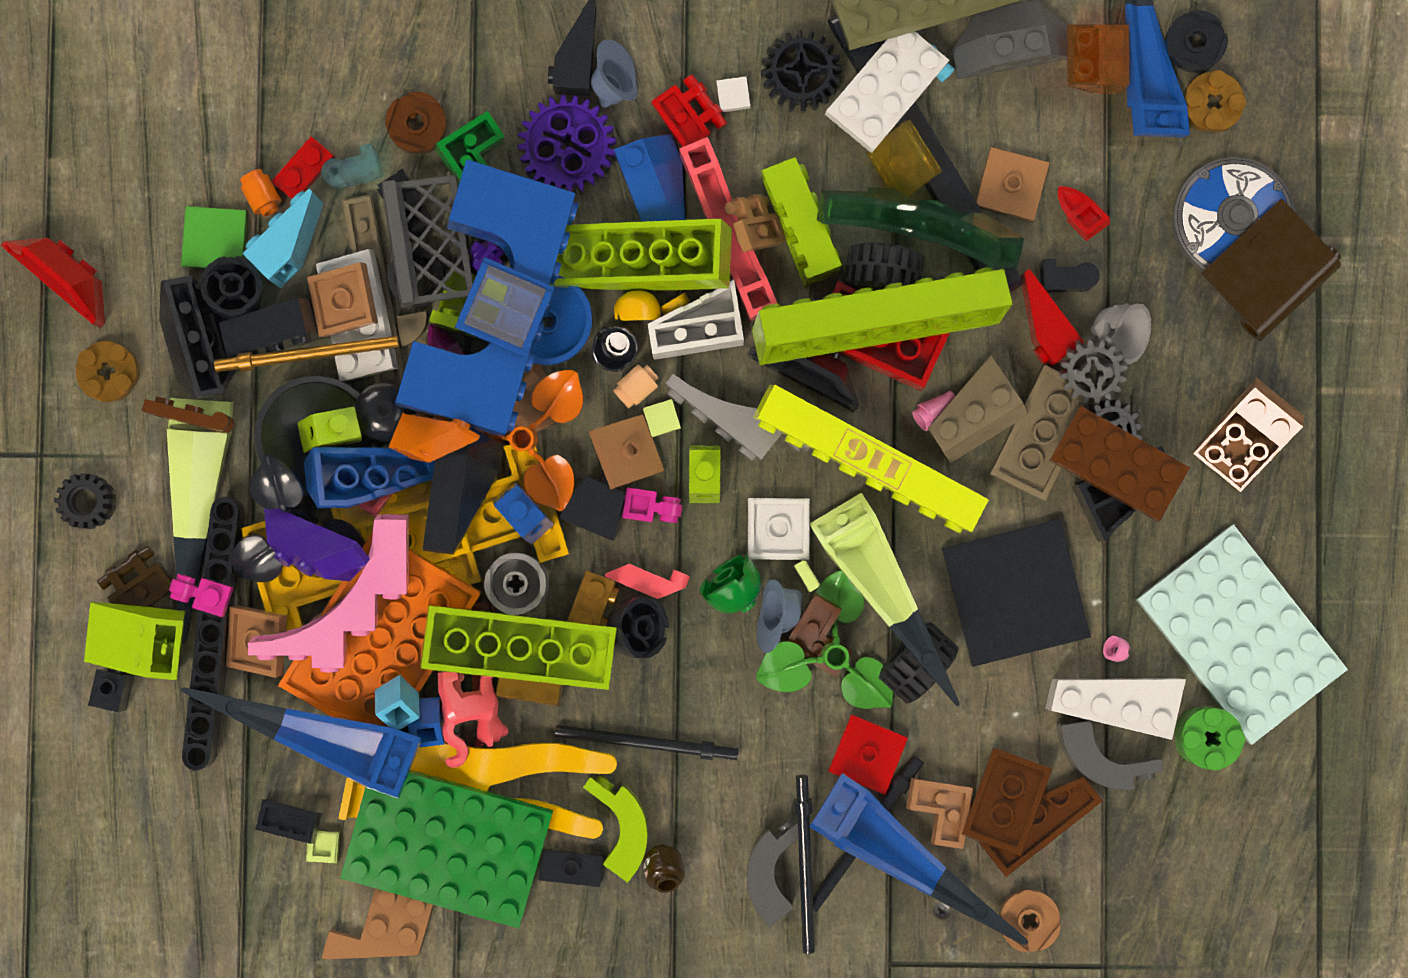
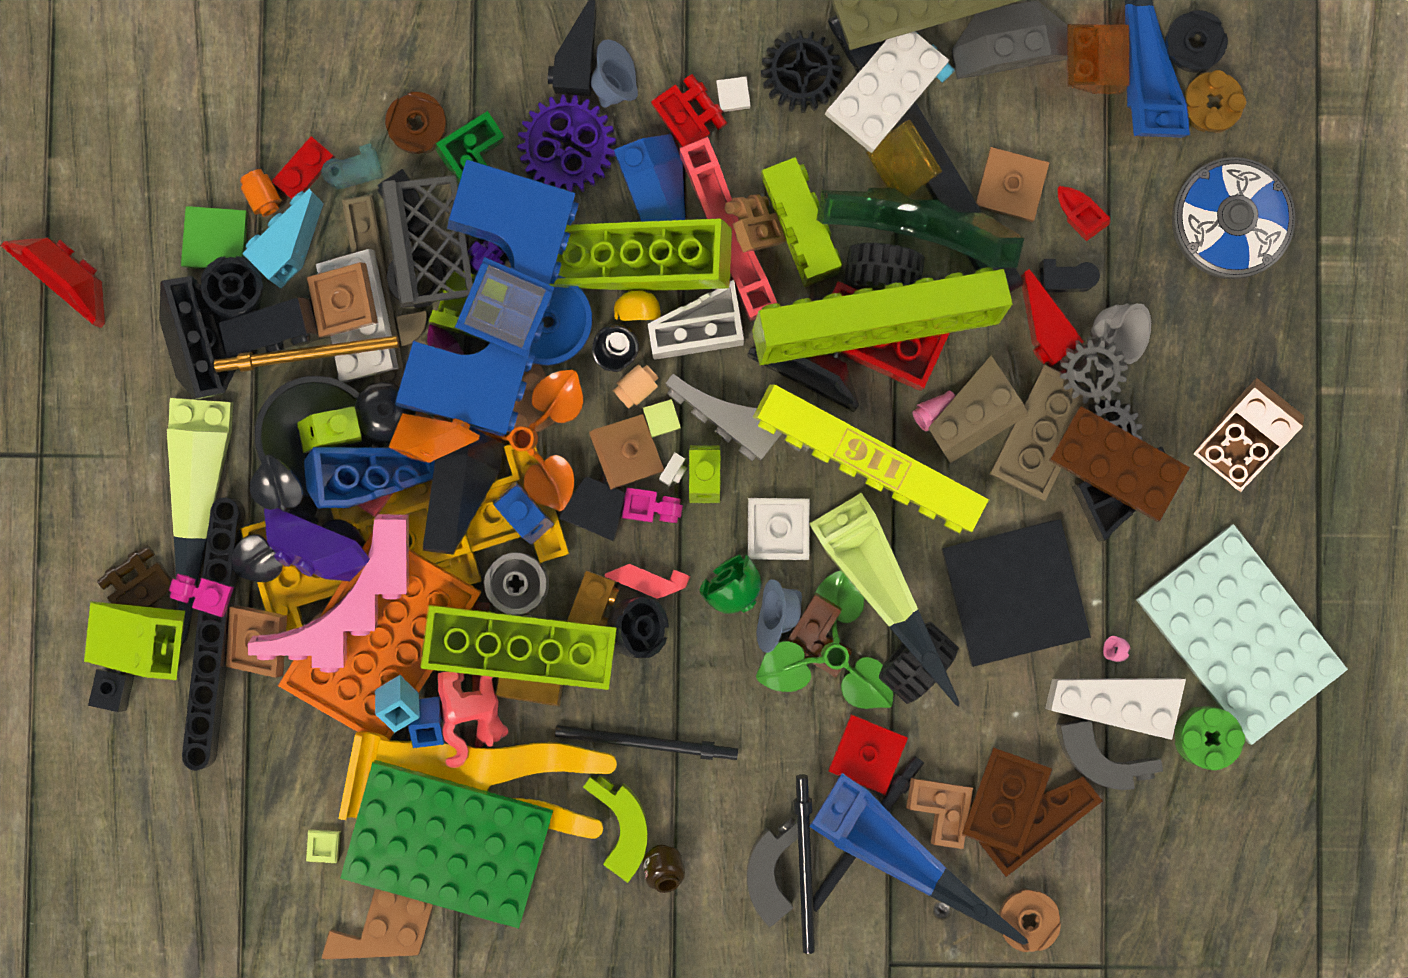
(67, 496): black tyre -> none
(92, 361): pearl gold plate -> none
(190, 415): reddish brown plate -> none
(288, 821): black plate -> none
(360, 751): blue plate -> none
(571, 867): black plate -> none
(674, 470): none -> white plate
(681, 300): yellow tile -> none
(806, 575): yellowish green tile -> none
(1272, 269): dark brown door -> none

